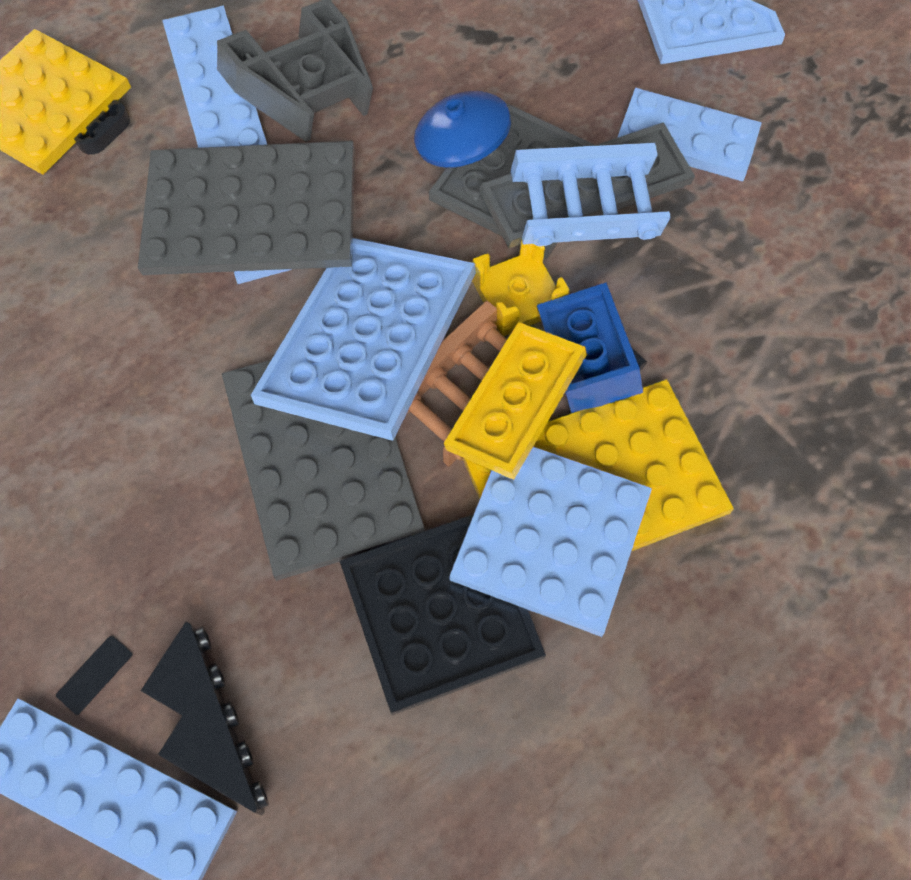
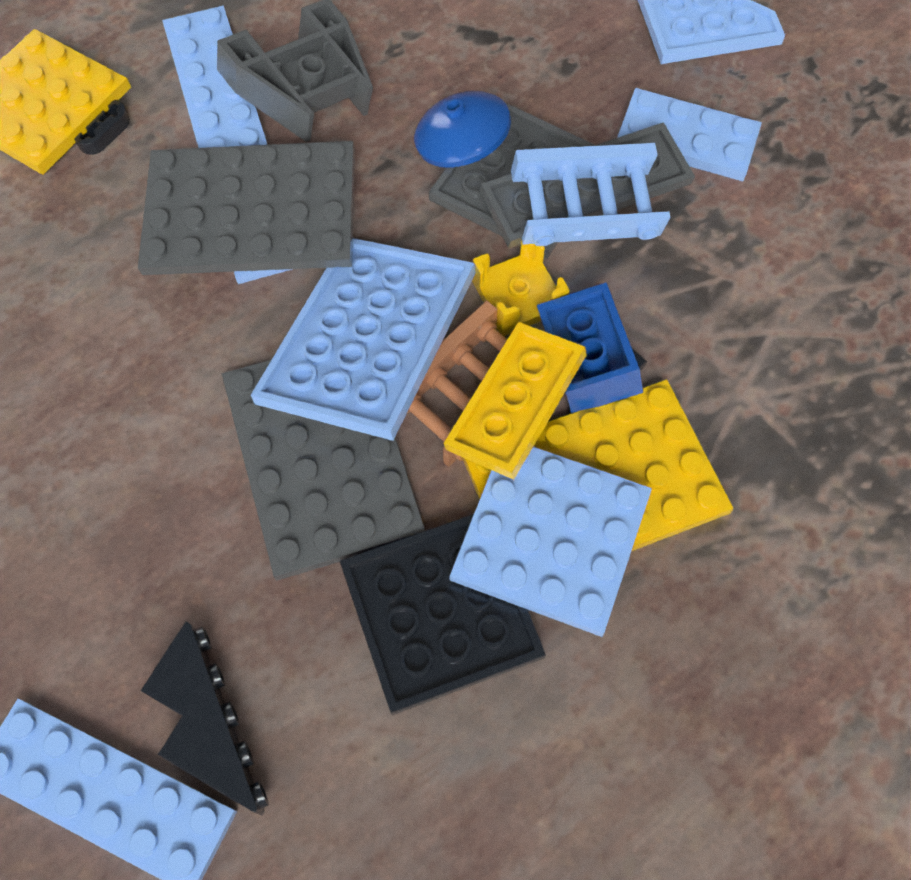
(94, 675): black sticker -> none

